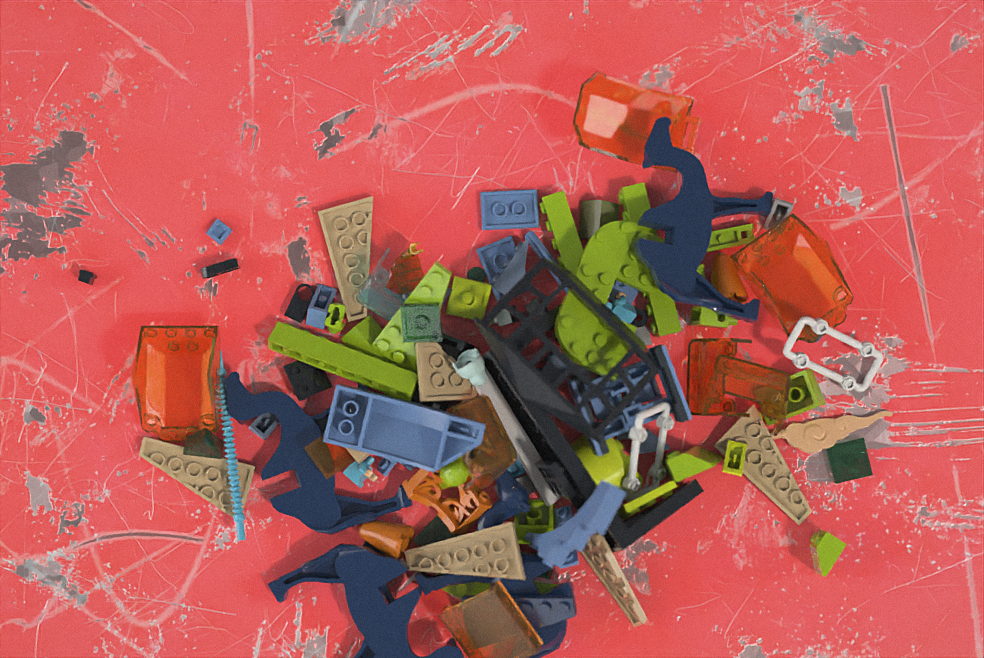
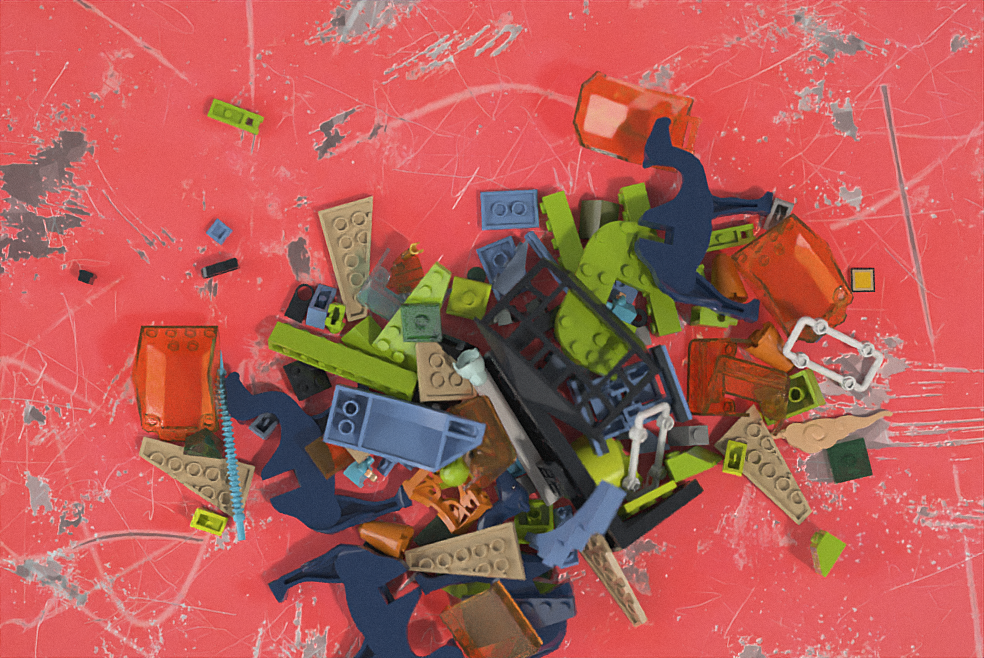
(208, 521): none -> neon yellow slope
(234, 116): none -> lime plate
(688, 435): none -> light grey slope
(768, 347): none -> orange cone
(862, 279): none -> piece

